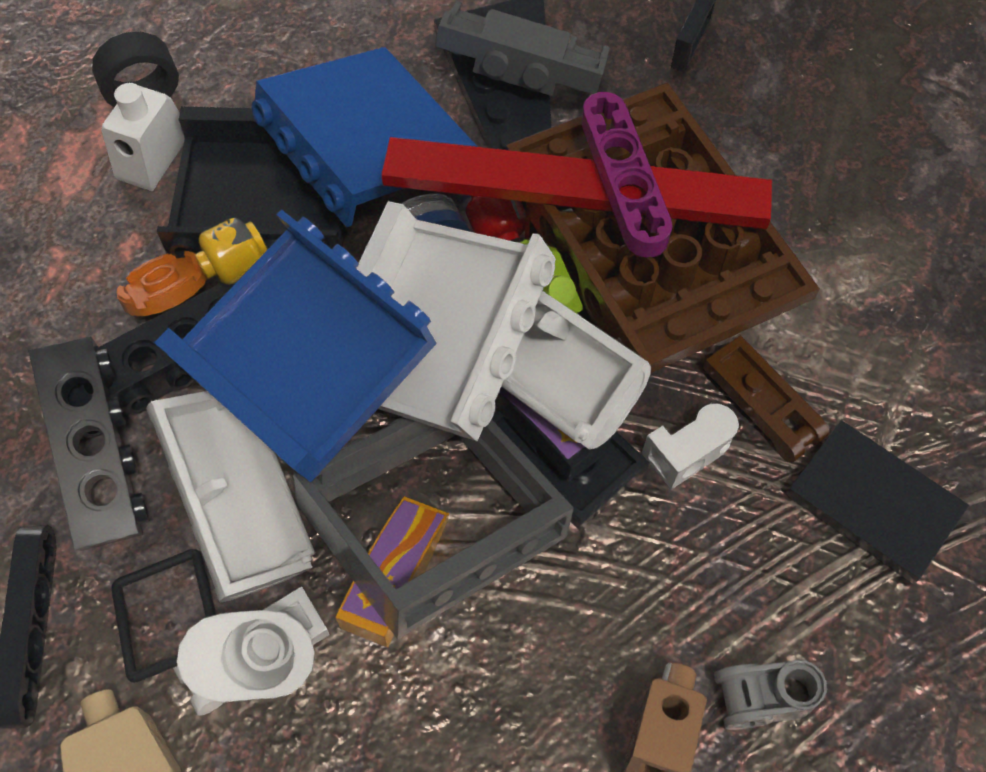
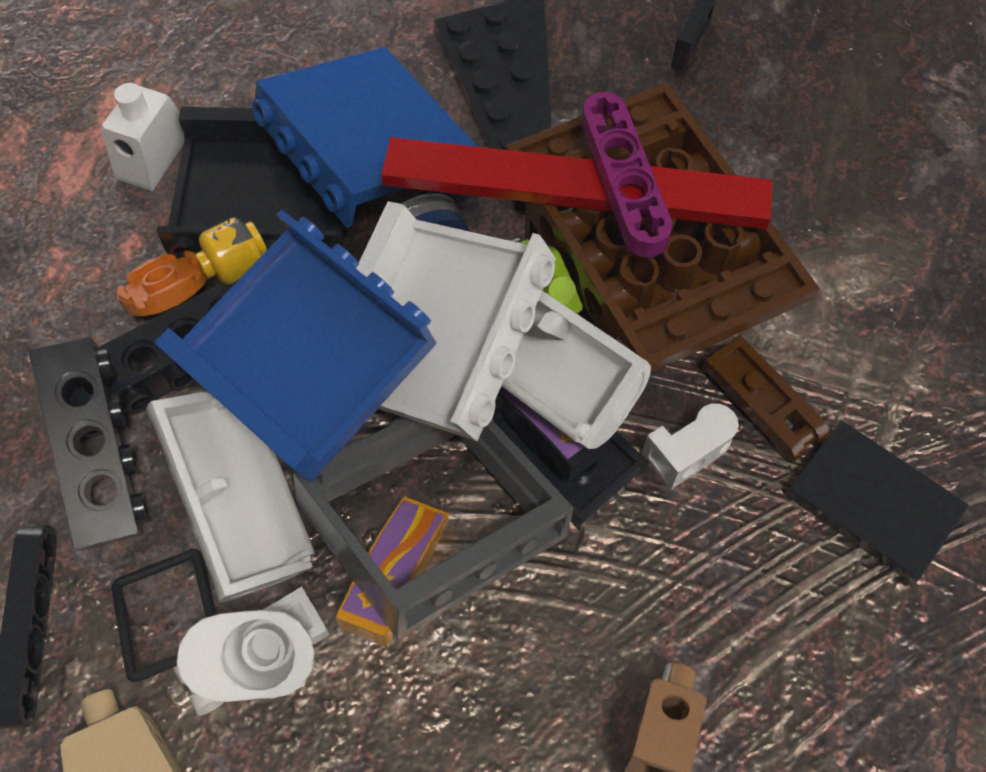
(132, 49): black tyre -> none
(496, 217): red head -> none
(521, 51): dark grey bracket -> none
(758, 693): light grey piece -> none

